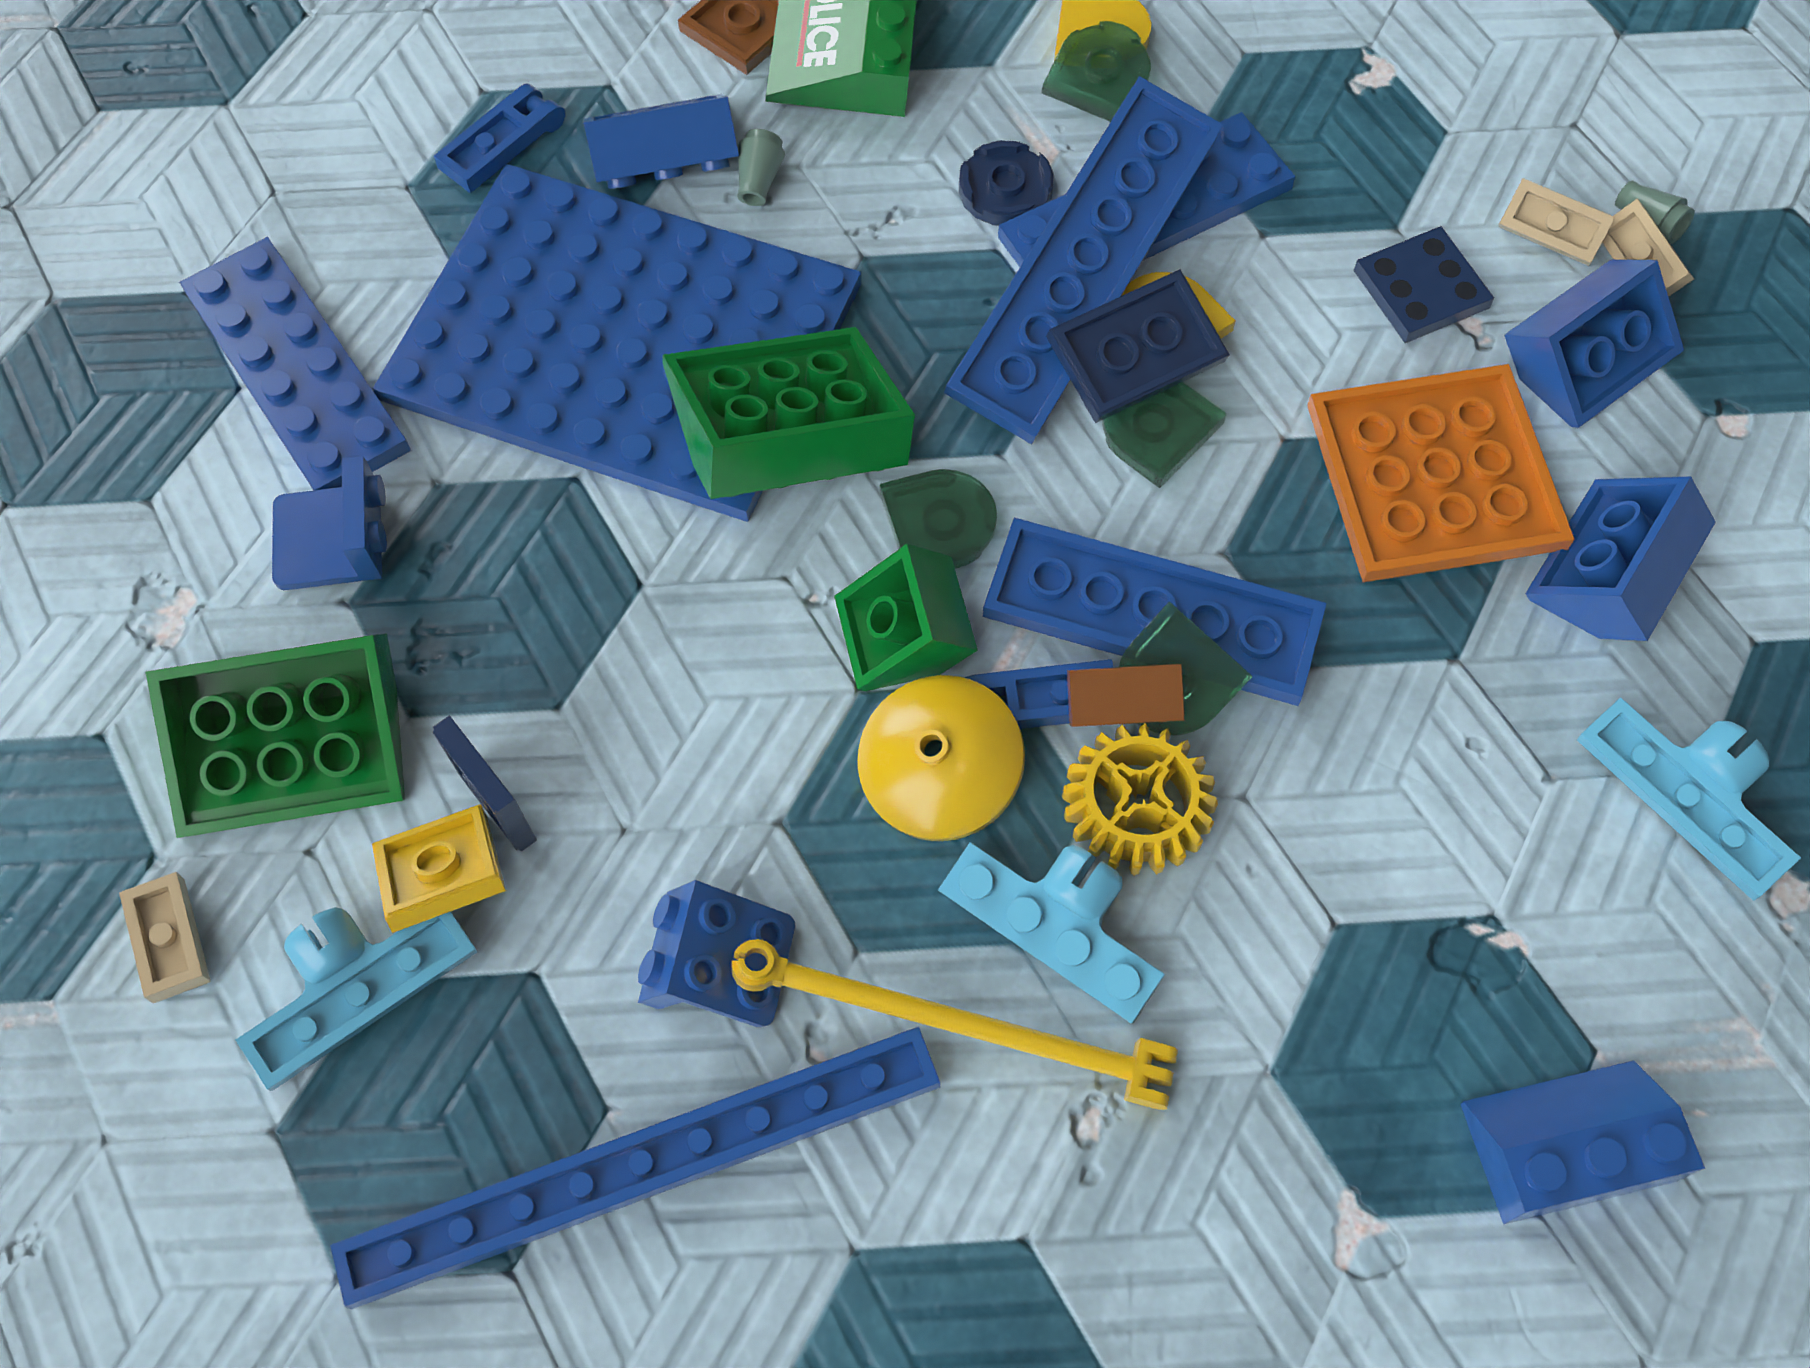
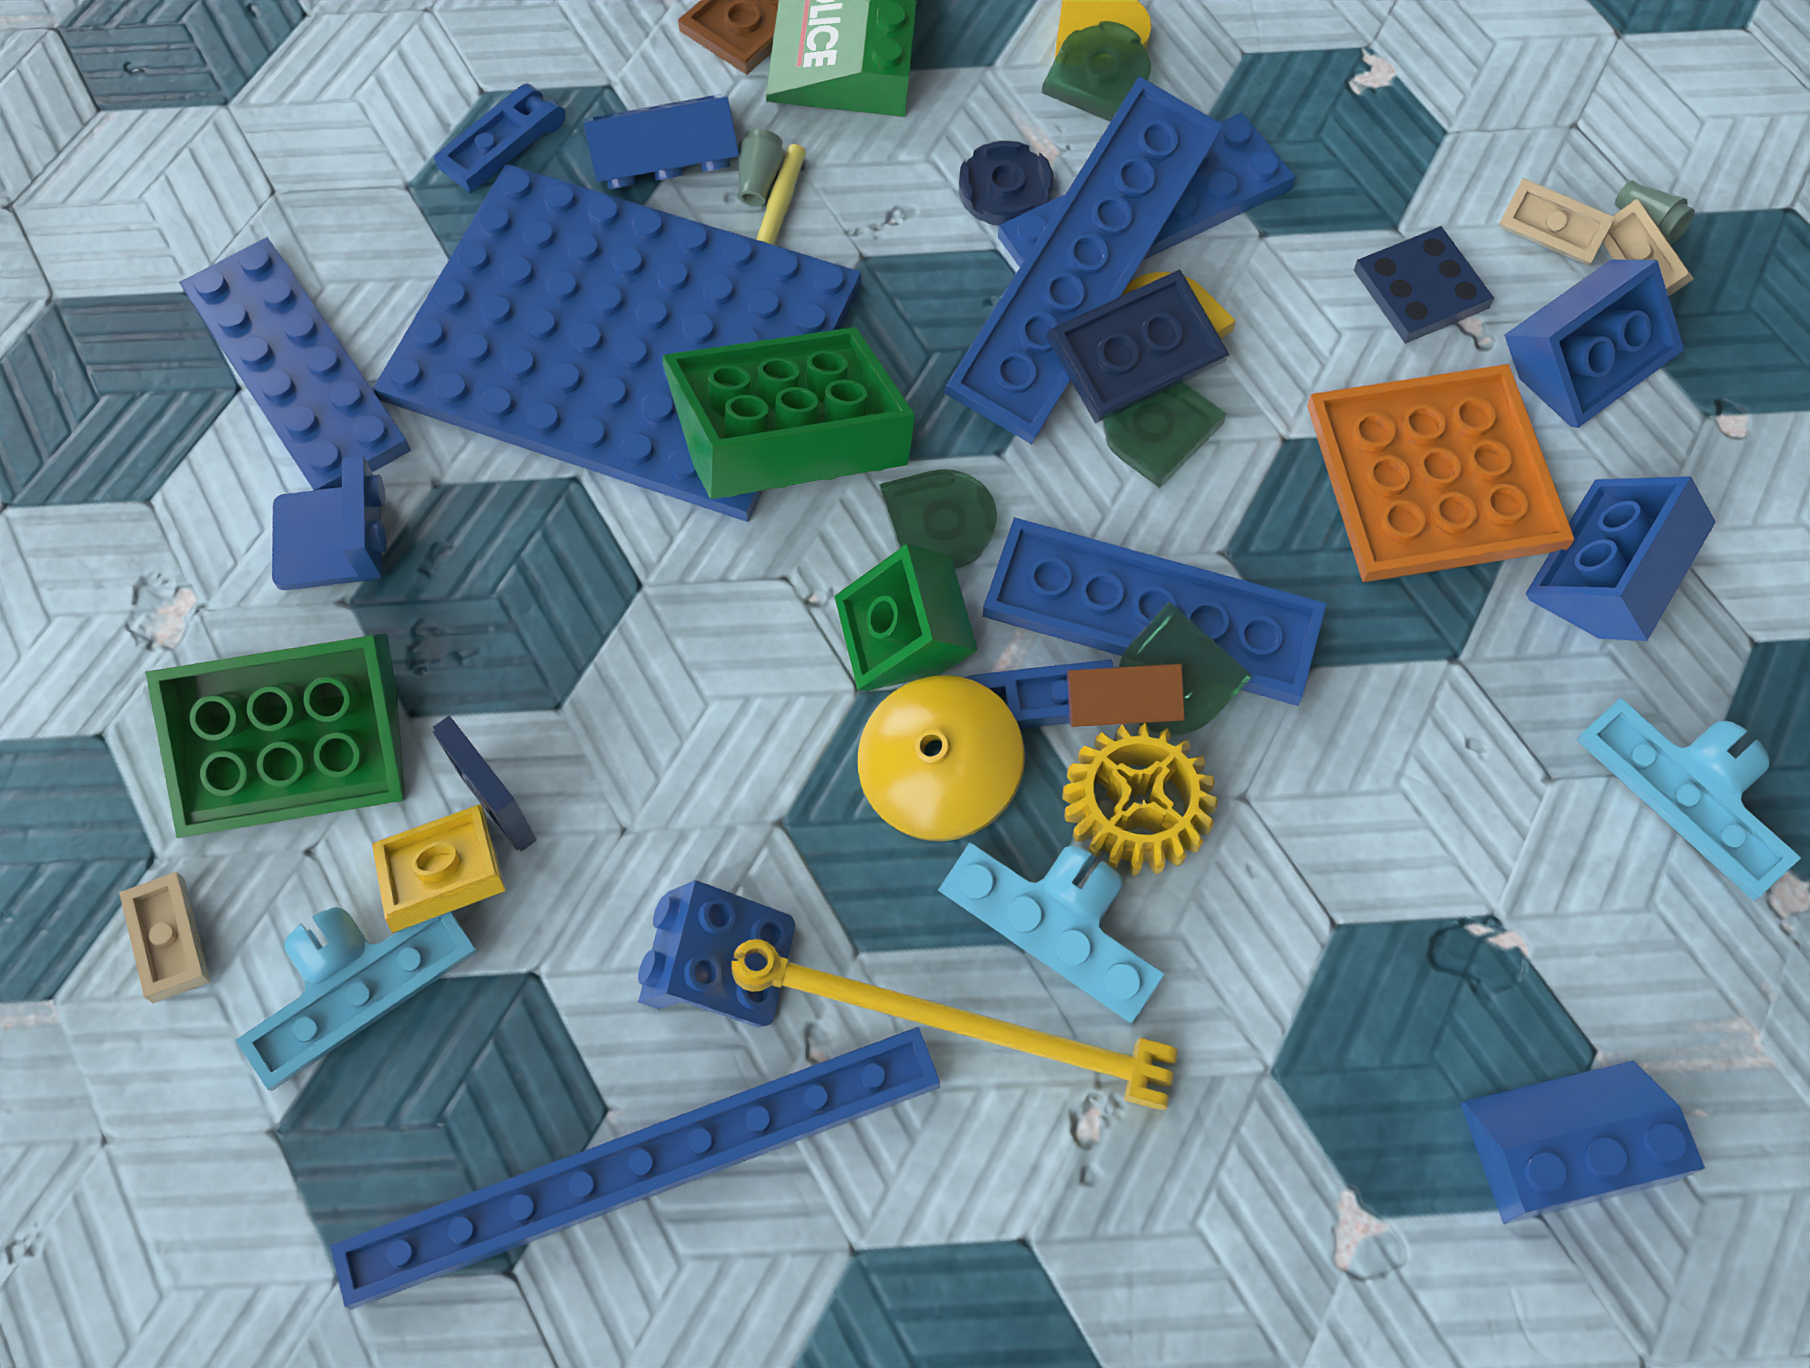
(781, 194): none -> light yellow piece

